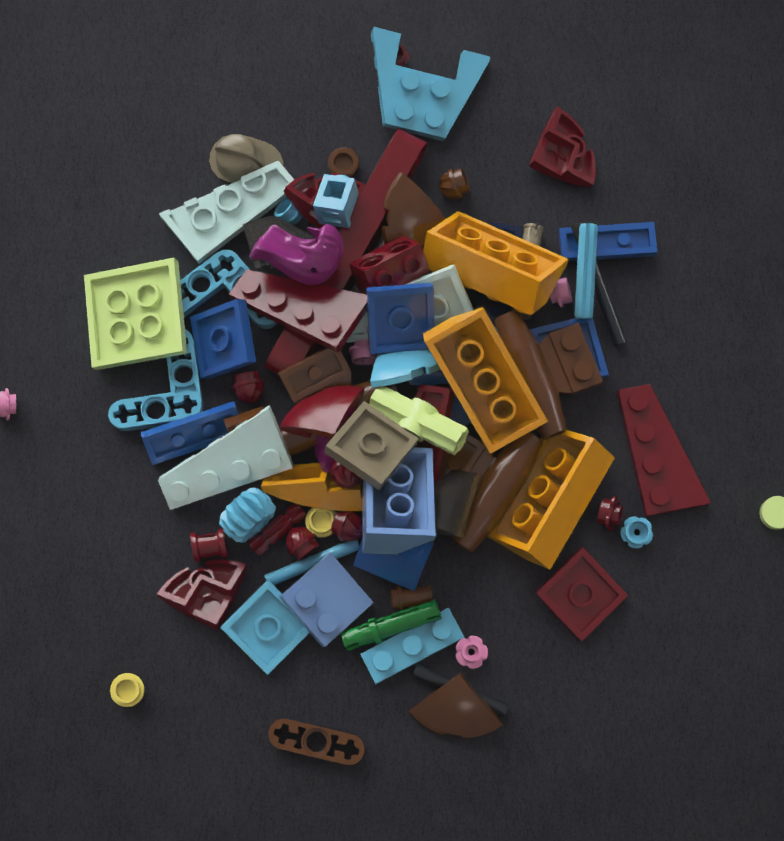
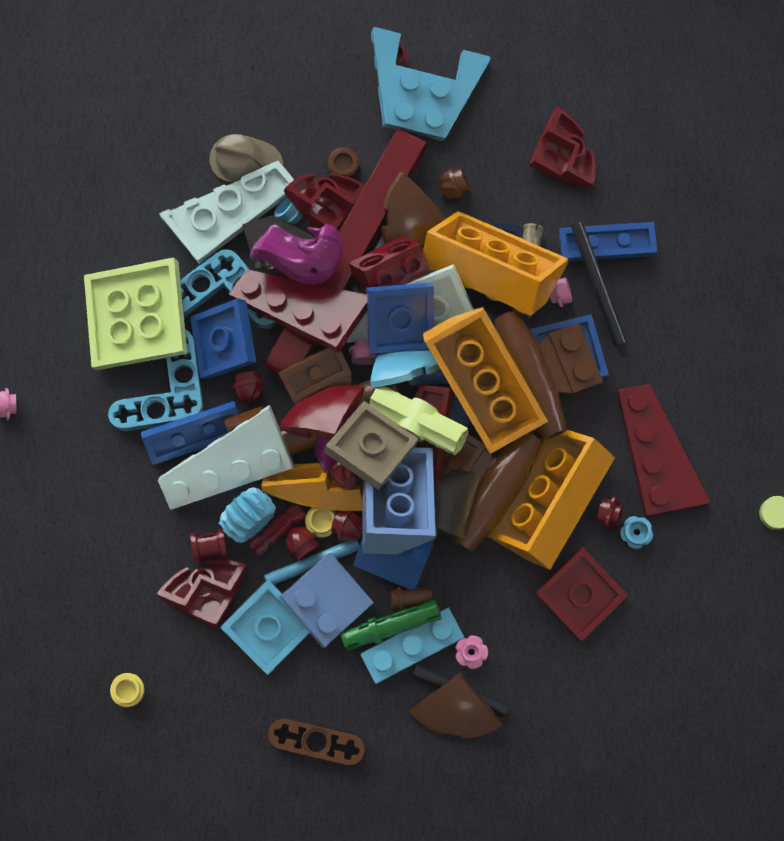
(336, 200): medium azure brick -> none
(586, 271): medium azure axle -> none

